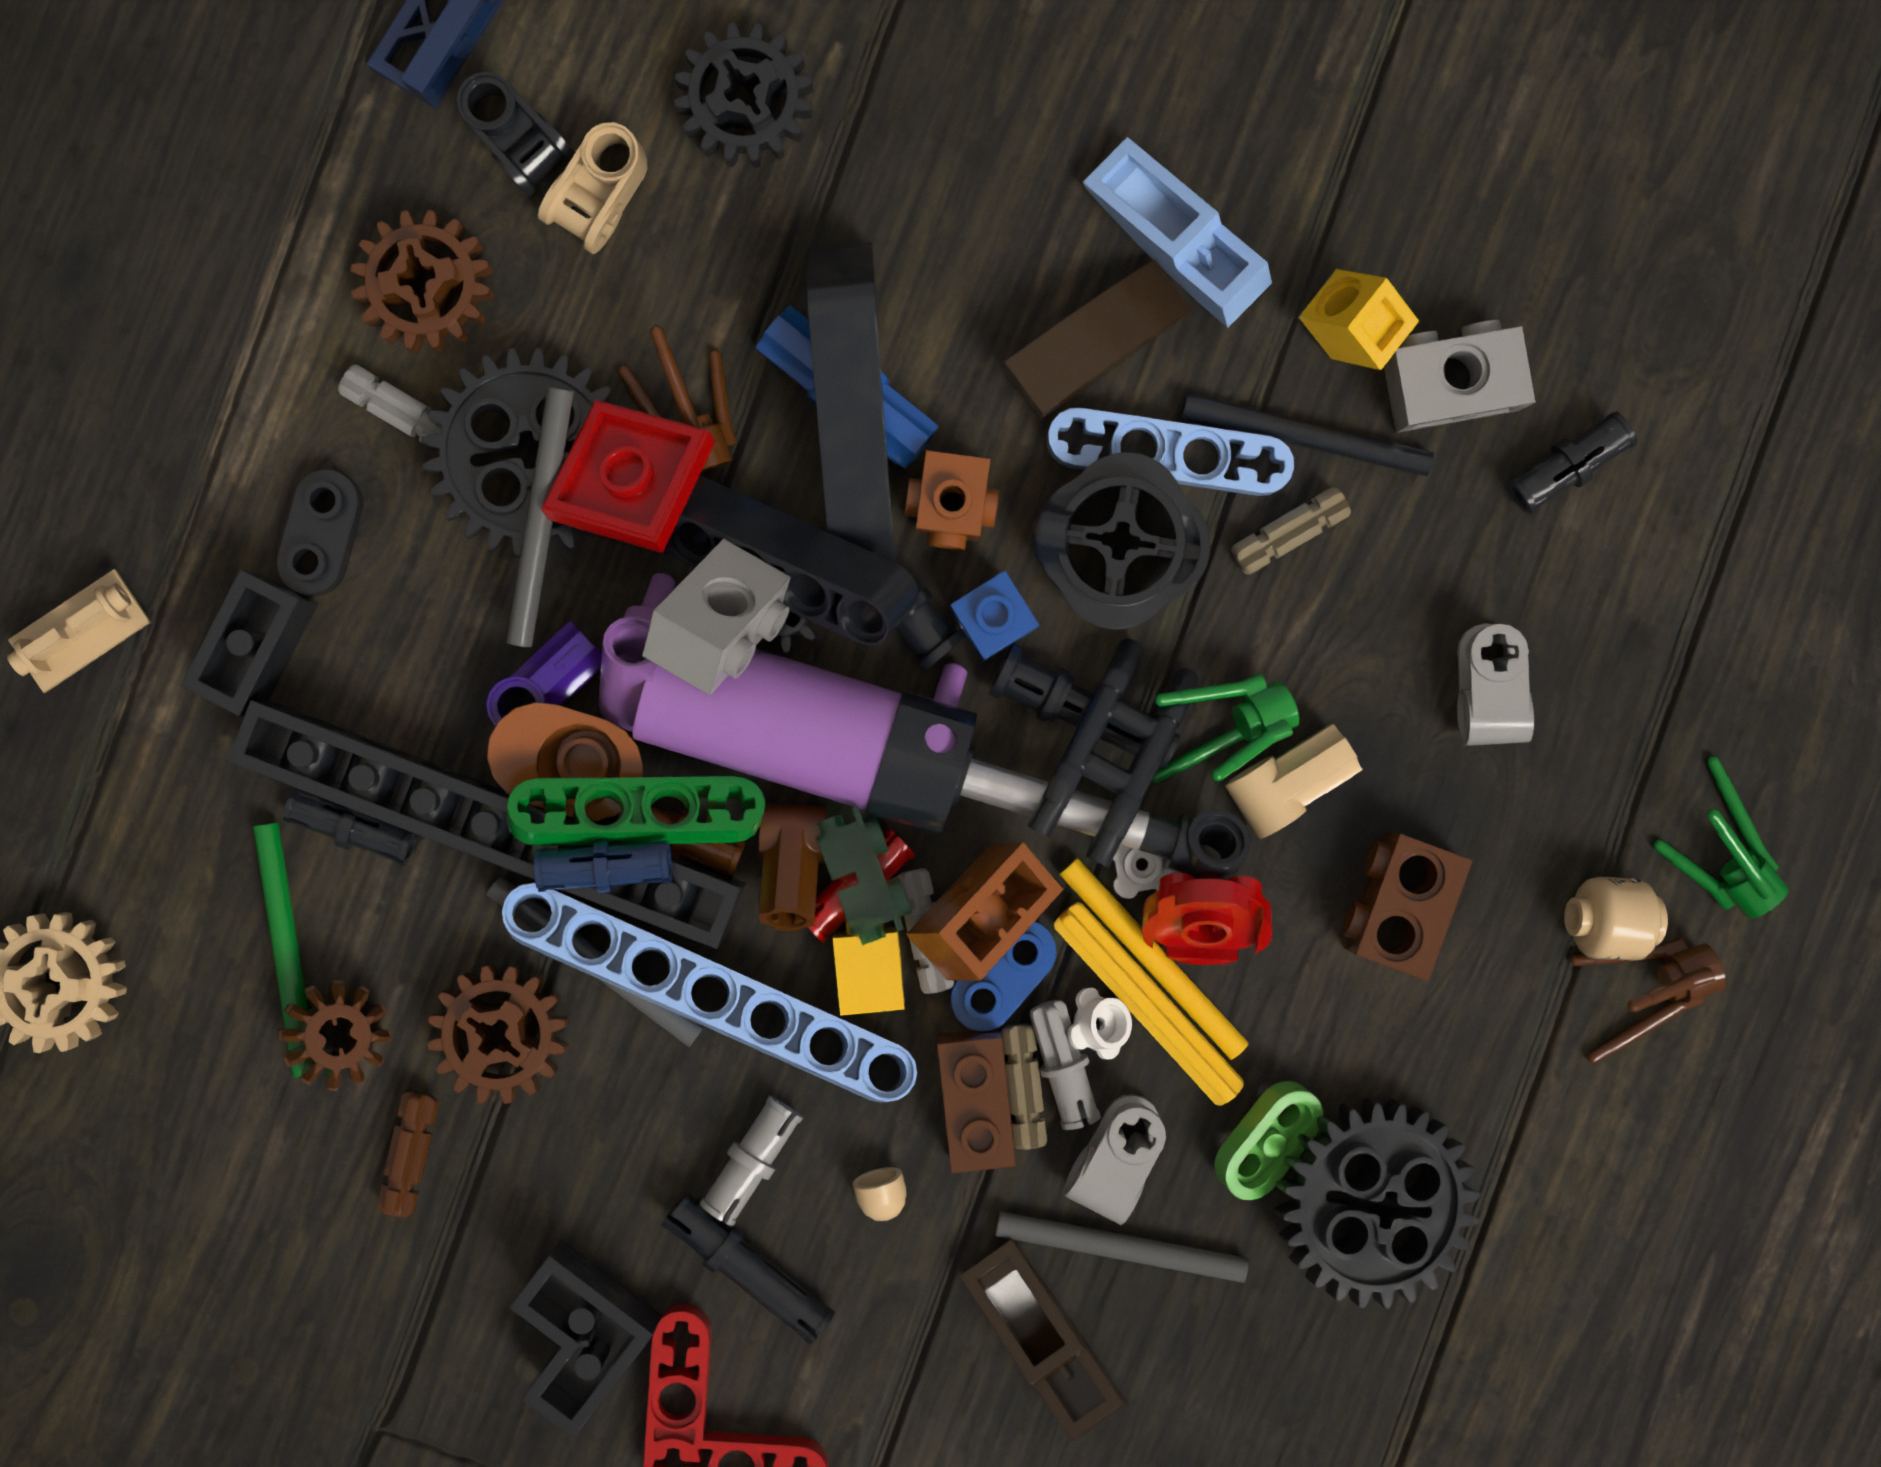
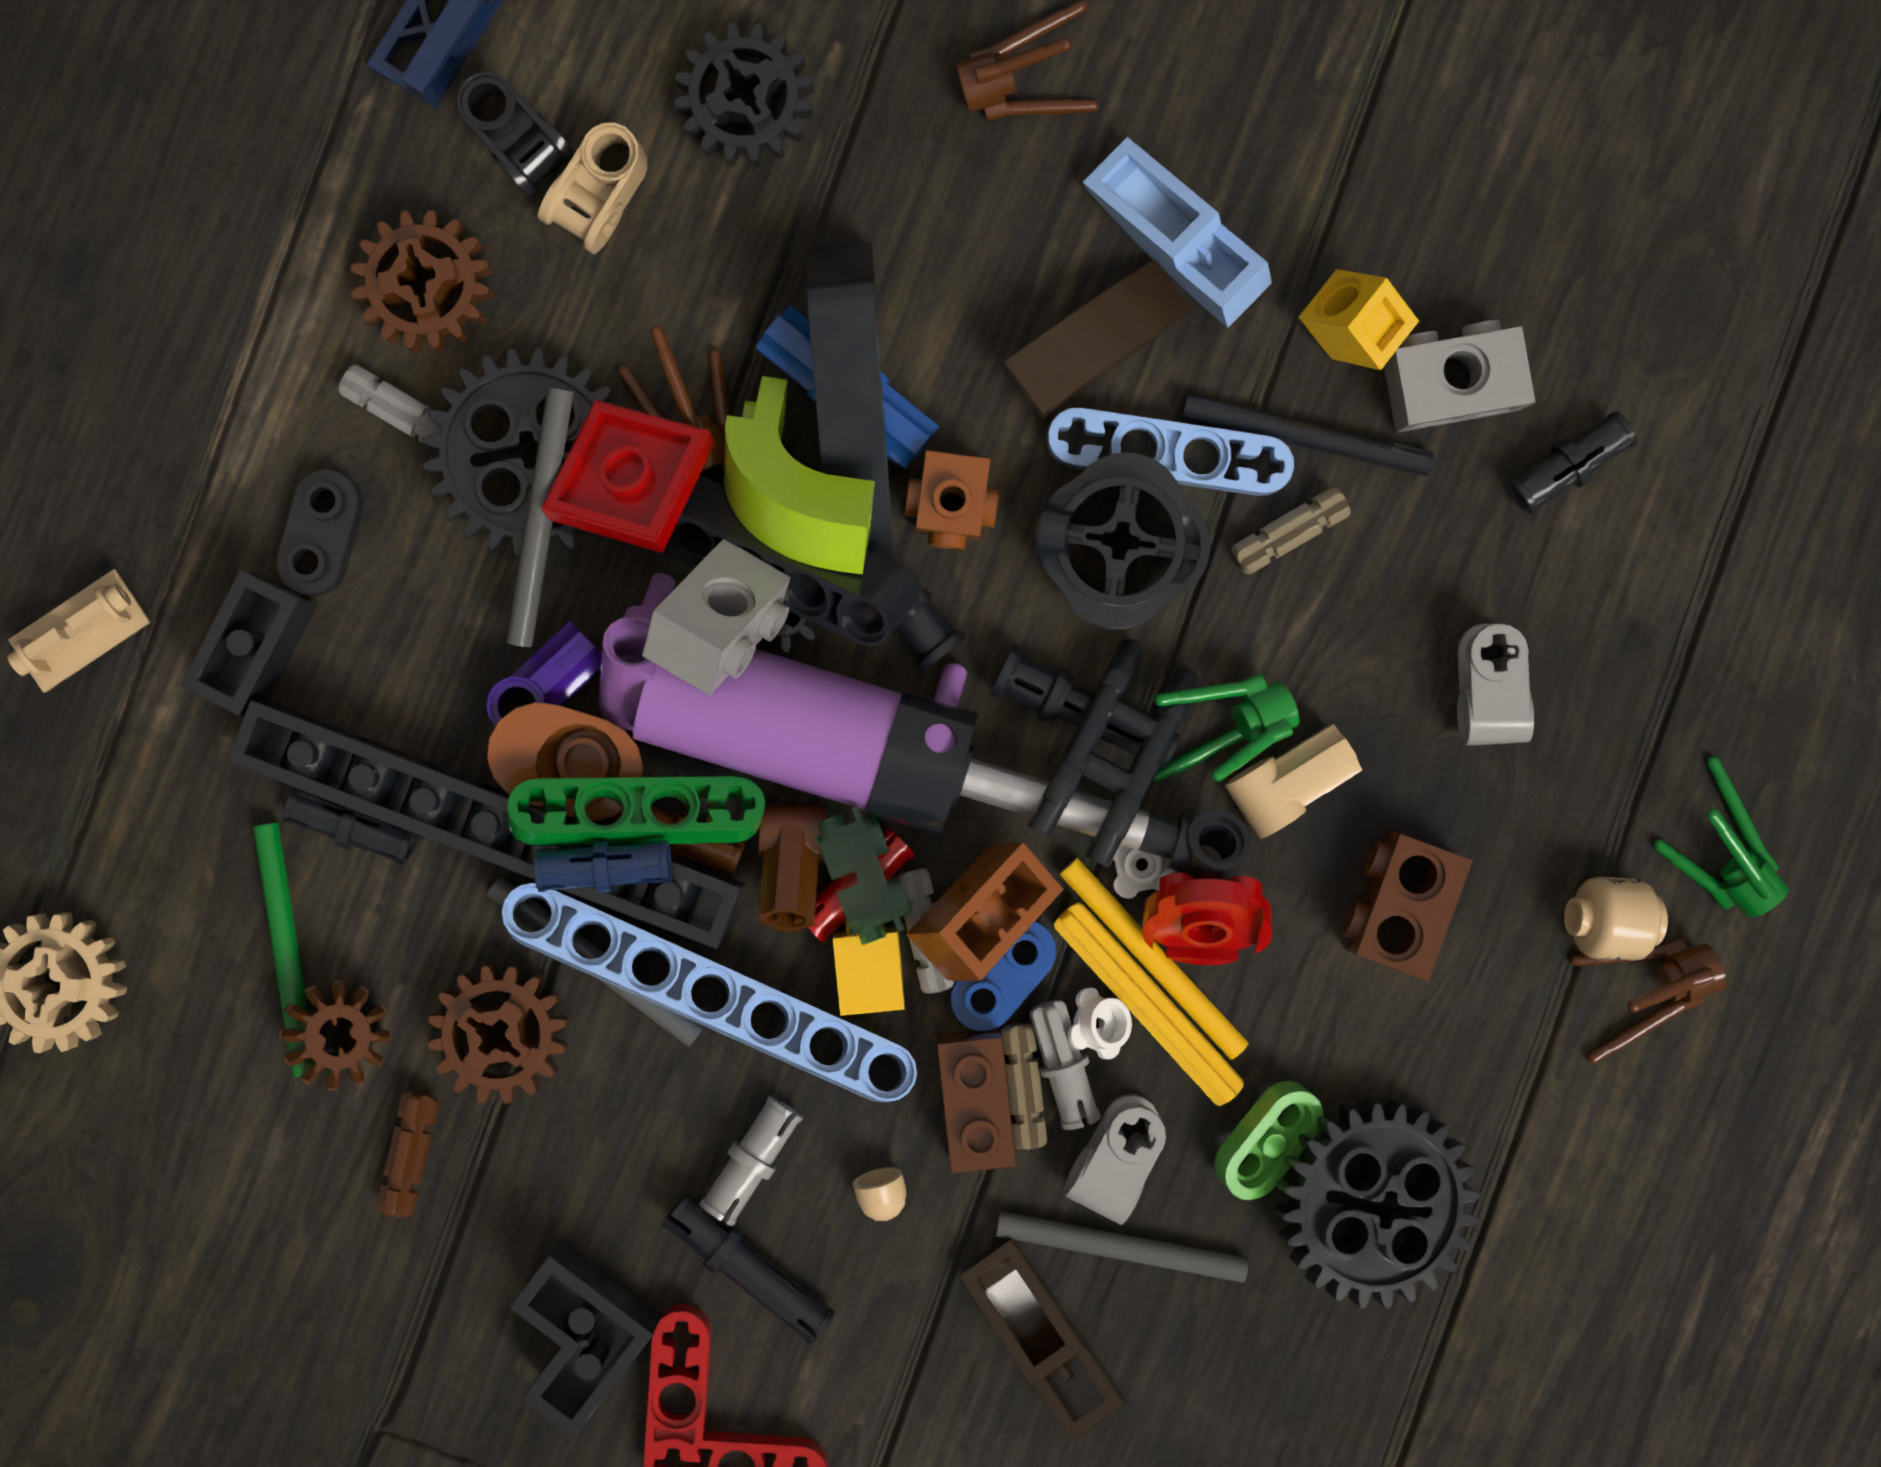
(786, 504): none -> lime arch
(989, 77): none -> reddish brown plant
(994, 616): blue brick -> none

